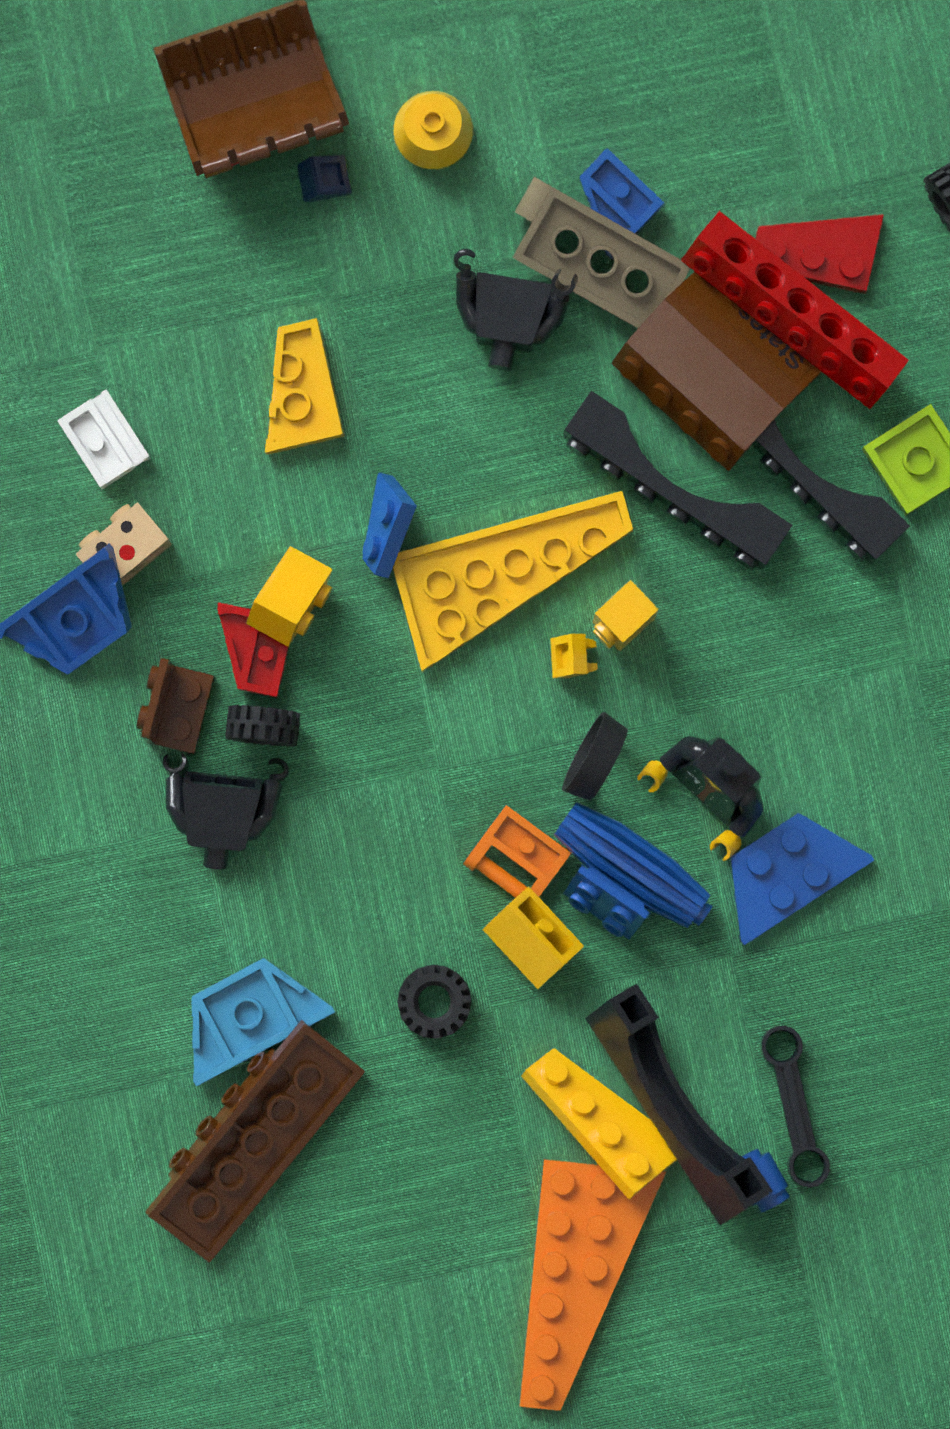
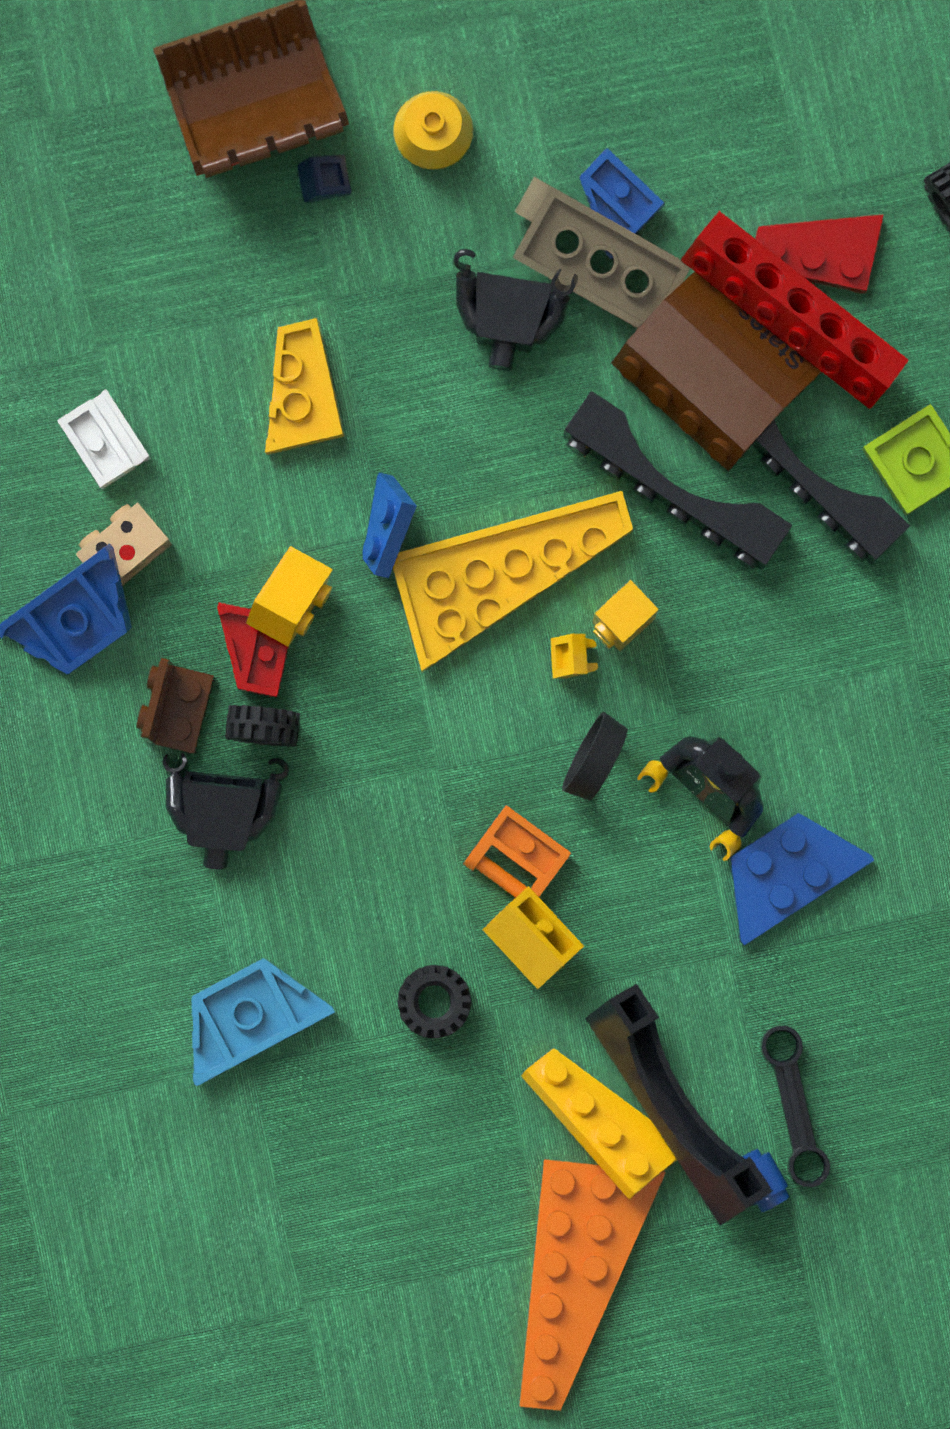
(252, 1139): reddish brown plate -> none
(626, 875): blue plate -> none

